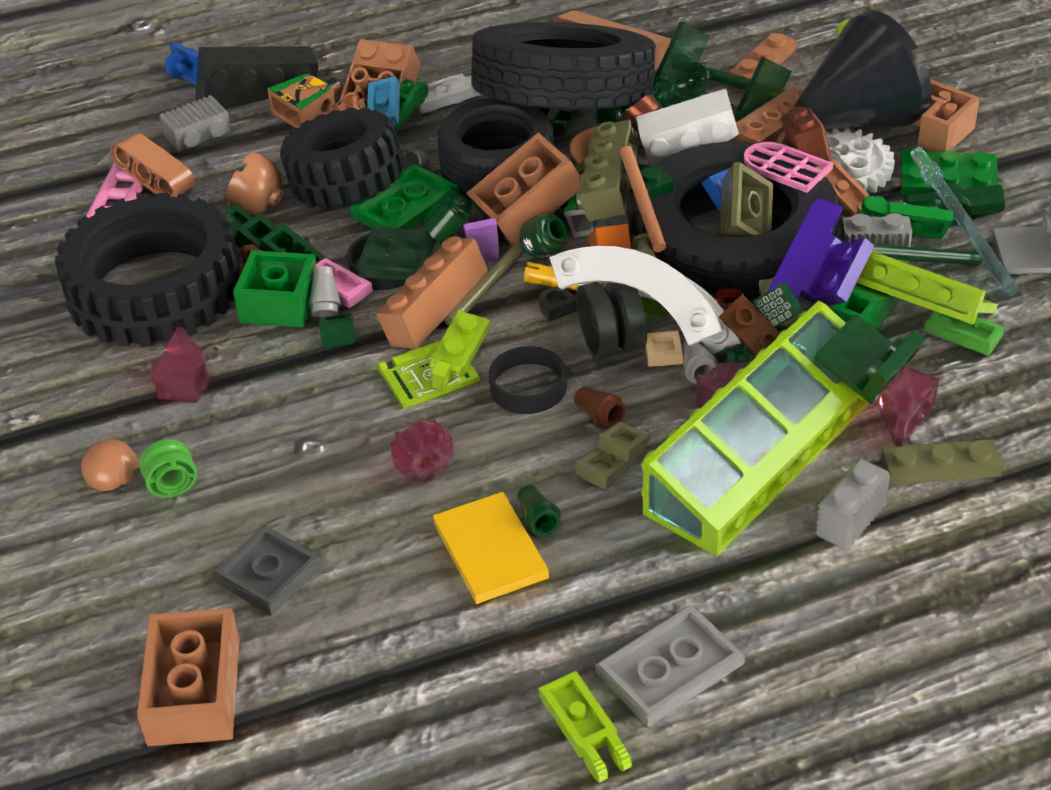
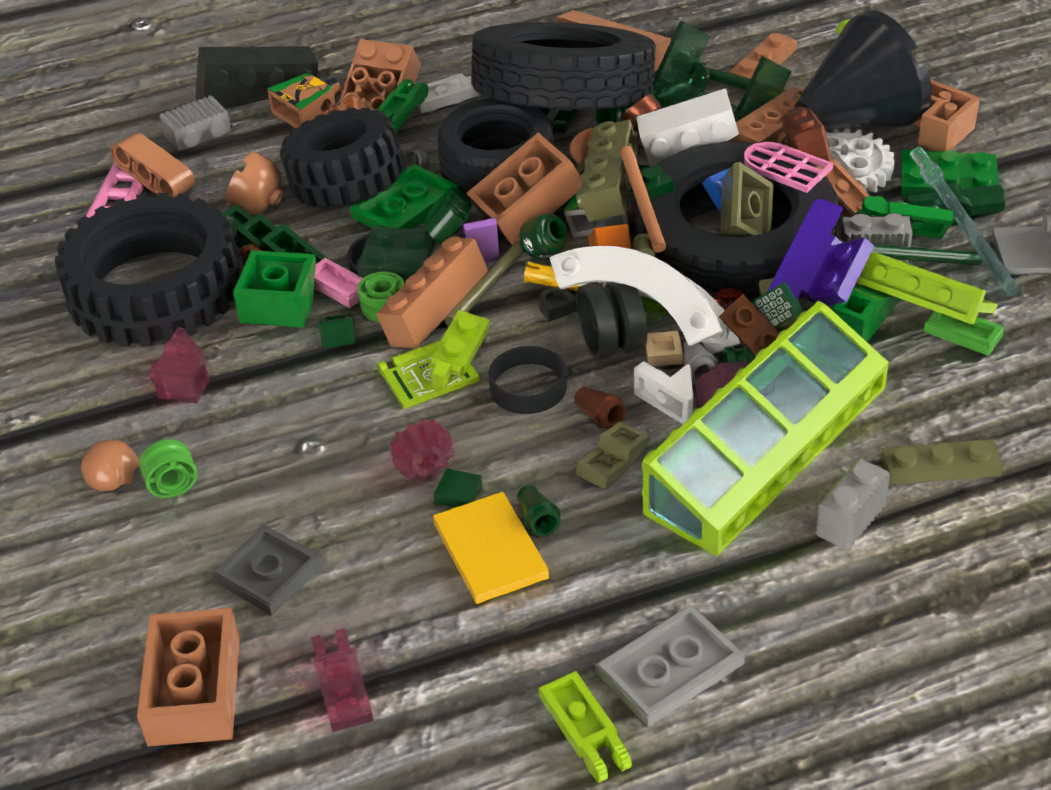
(182, 62): blue hips -> none
(323, 295): light grey cone -> none
(341, 684): none -> clear pink hinge
(375, 291): none -> bright green wheel
(385, 97): dark azure plate -> none
(457, 488): none -> dark green tile
(668, 394): none -> white slope
(867, 358): dark green bracket -> none
(907, 403): clear pink slope -> none

